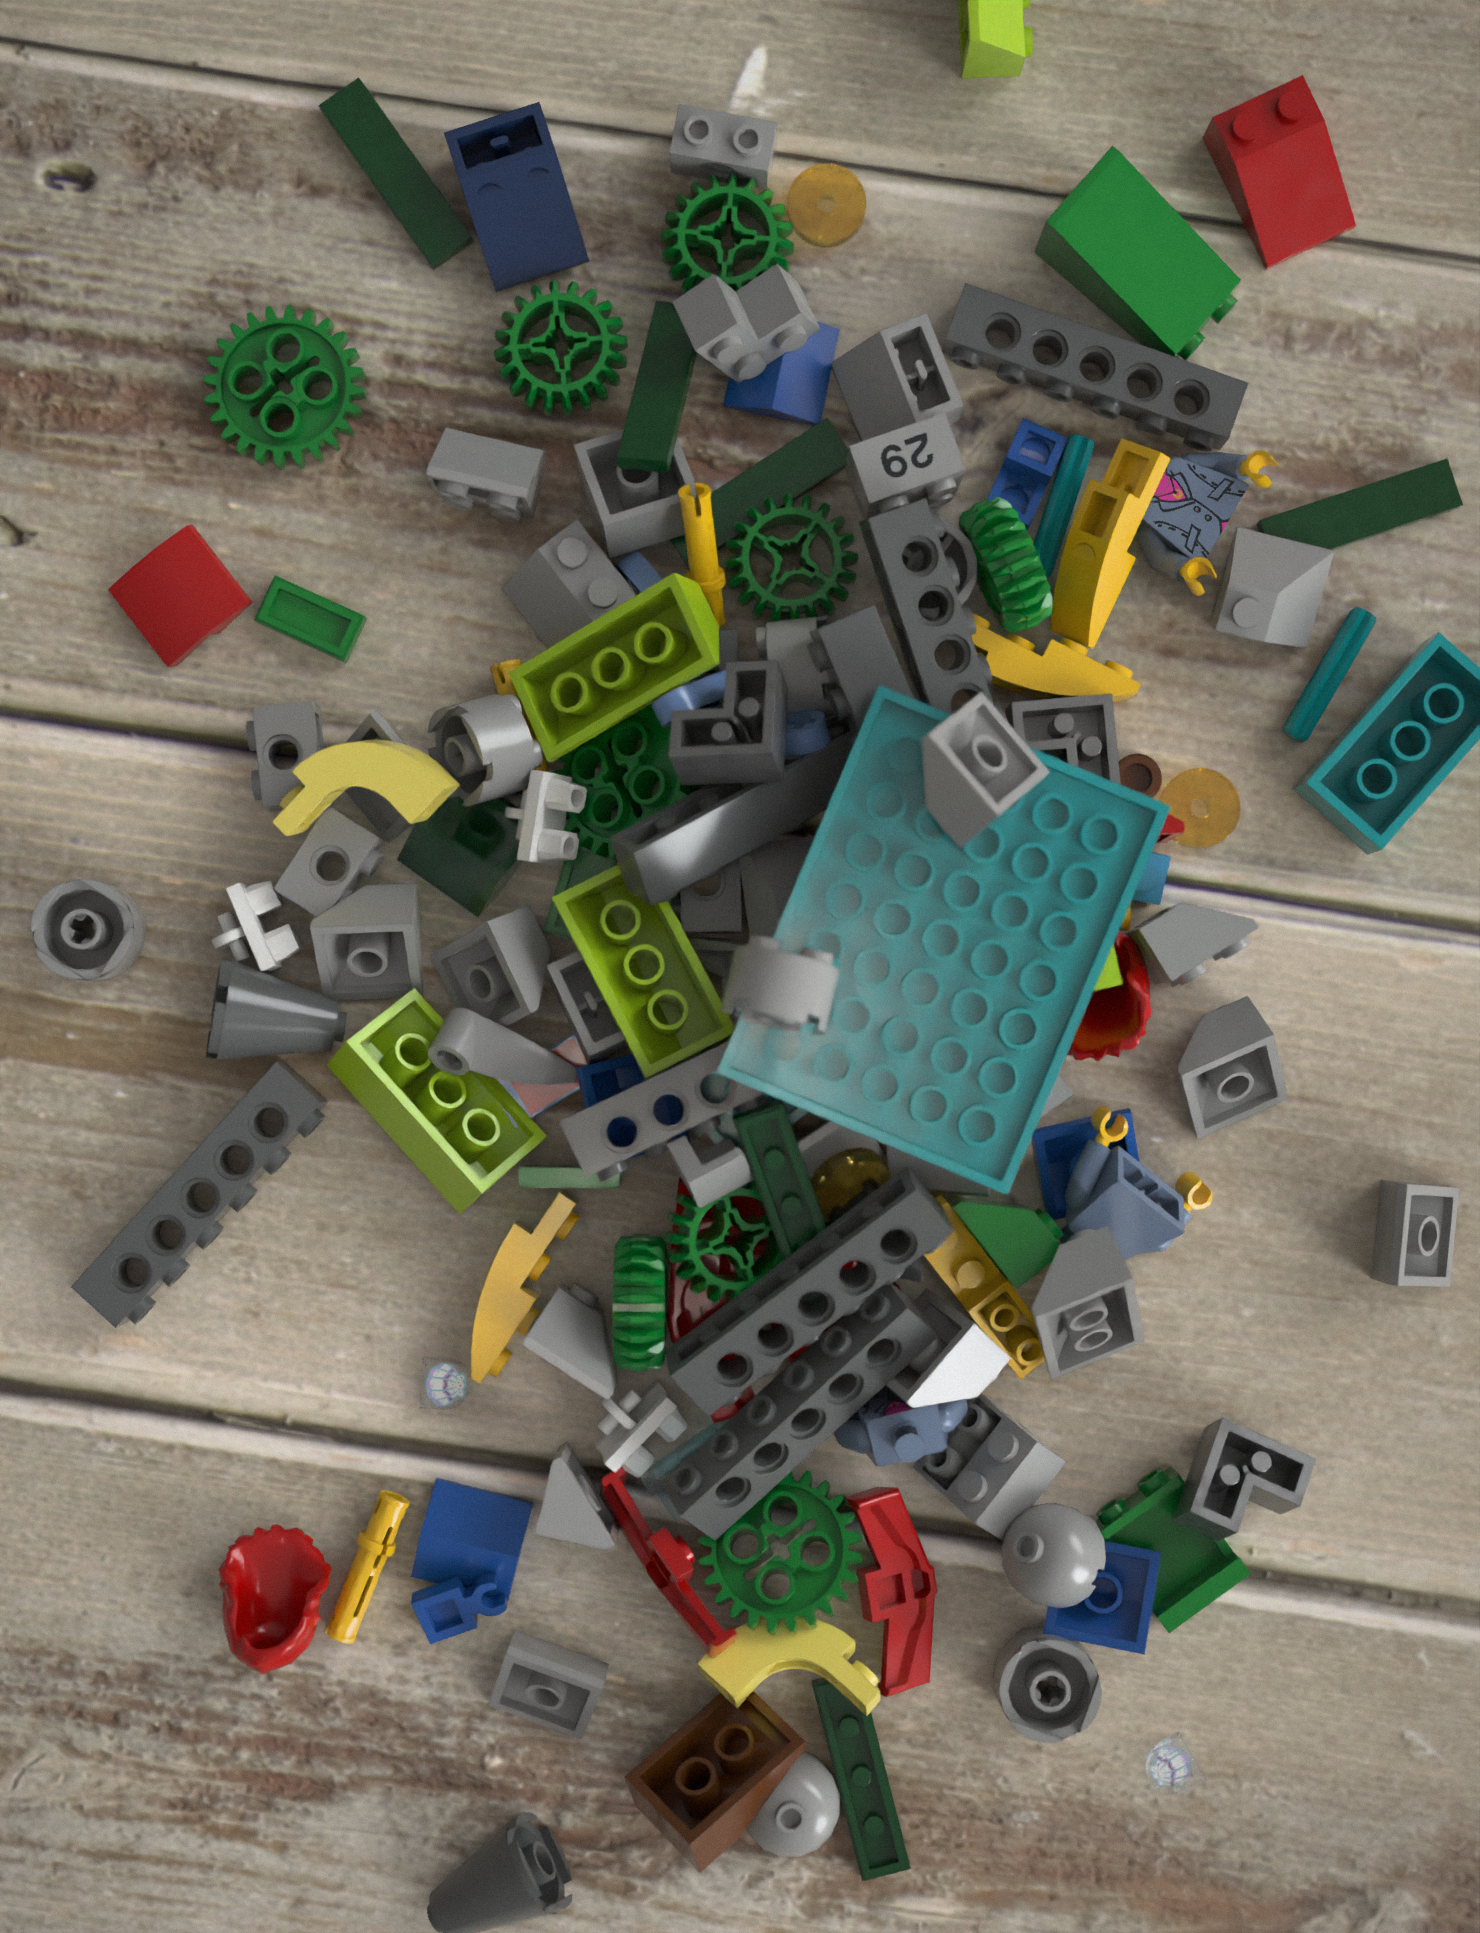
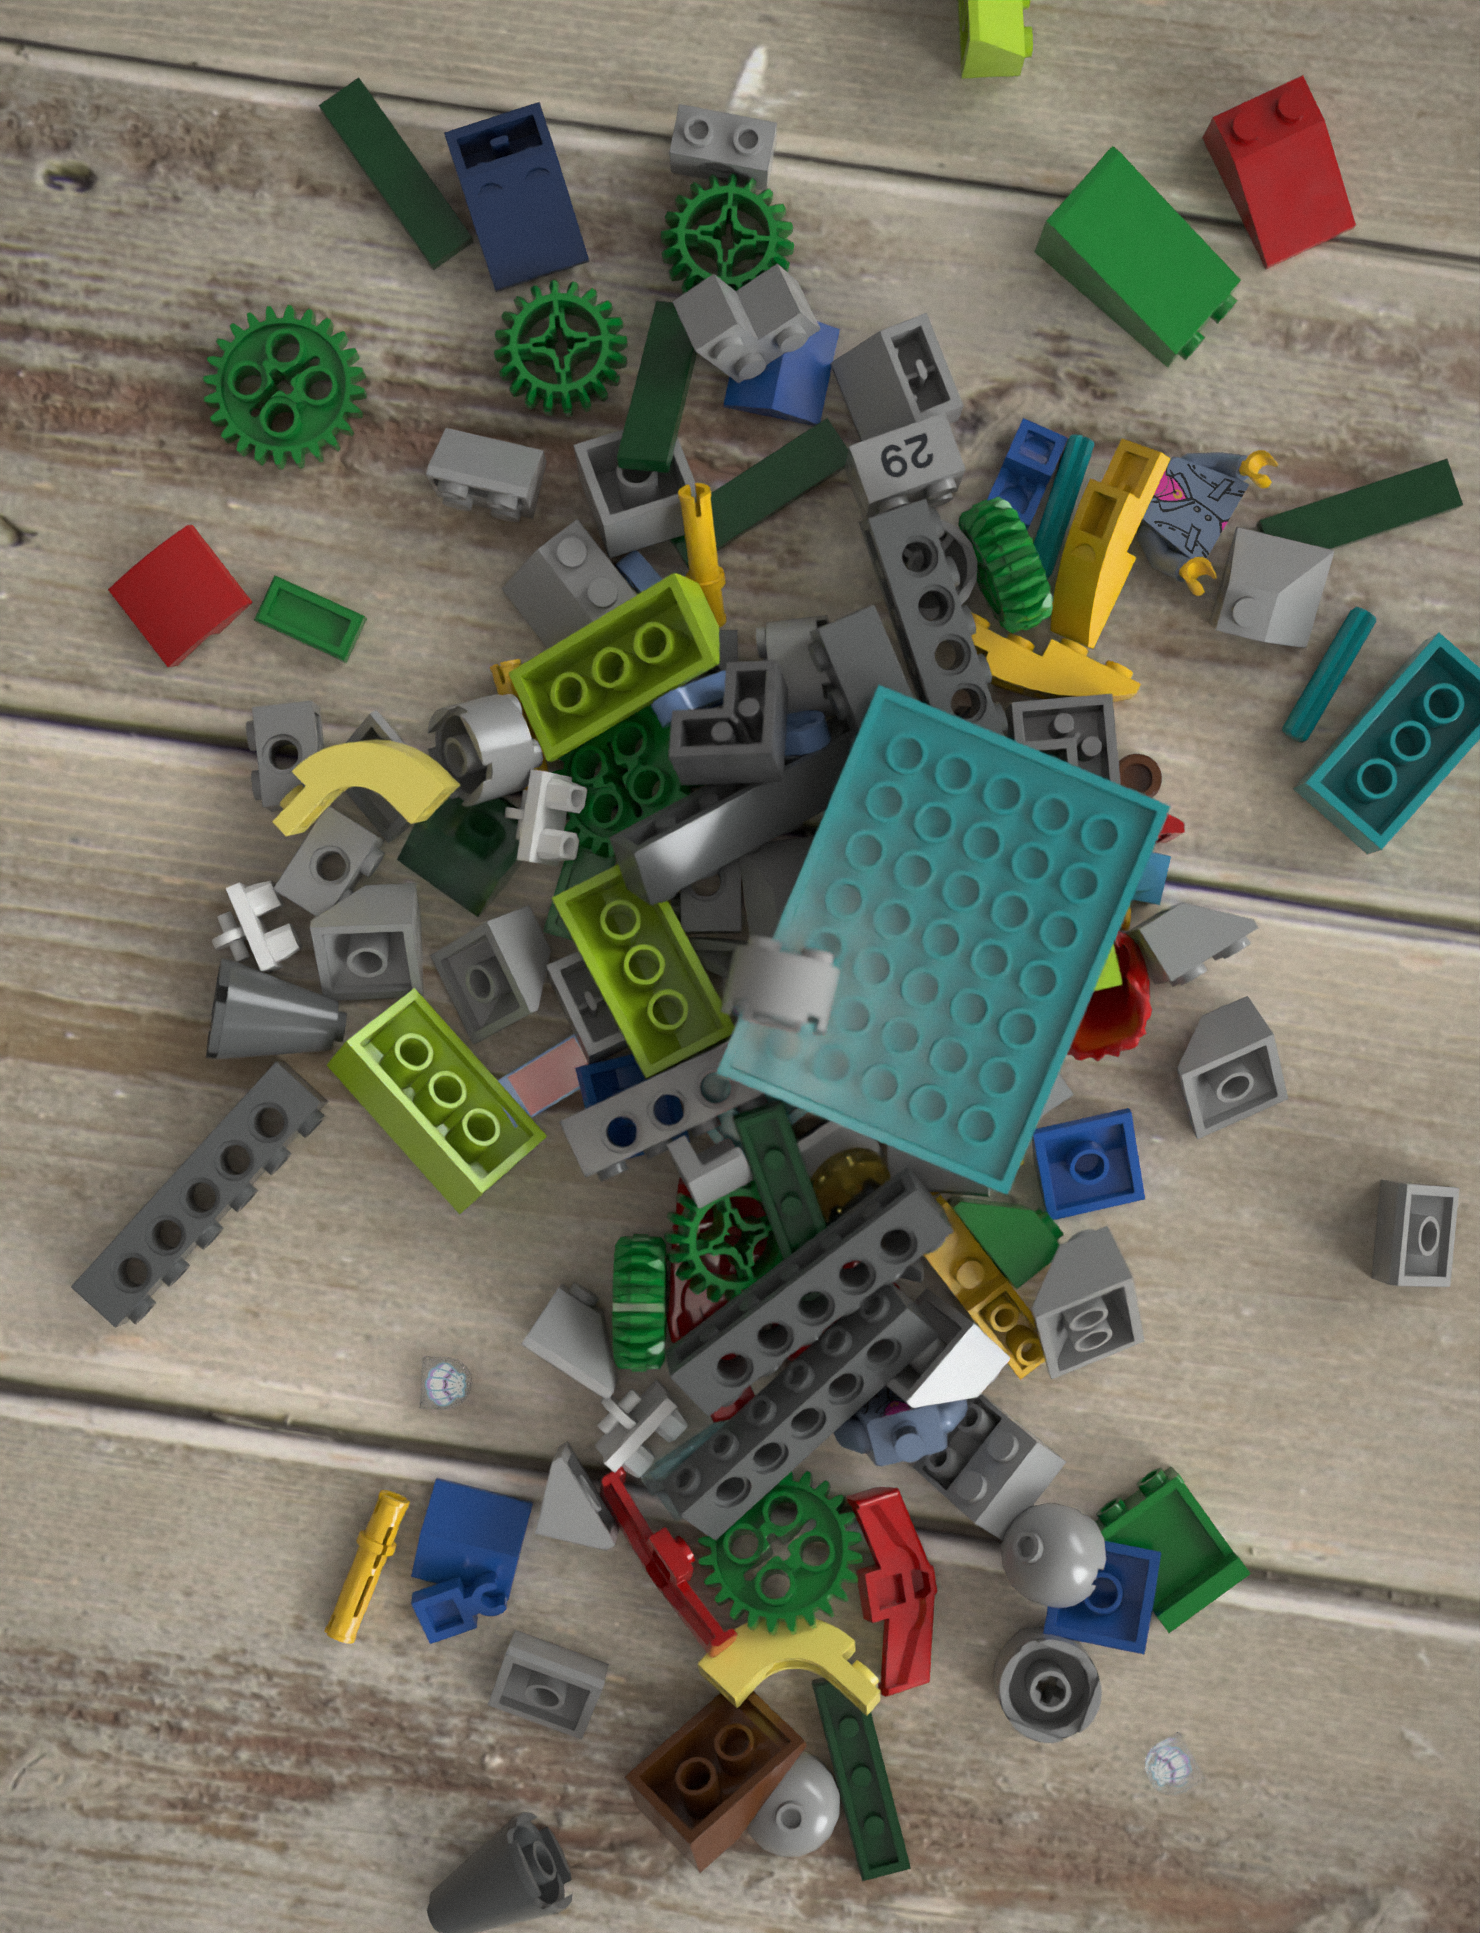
(63, 943): light grey brick -> none
(272, 1596): red piece -> none
(488, 1048): light grey piece -> none
(505, 1299): yellow slope -> none
(563, 1177): green tile -> none
(773, 548): green gear -> none
(829, 183): clear yellow piece -> none
(975, 769): light grey slope -> none
(1126, 1196): sand blue torso -> none
(1214, 393): dark grey brick -> none
(1221, 804): clear yellow piece -> none
(1238, 1467): flat silver brick -> none

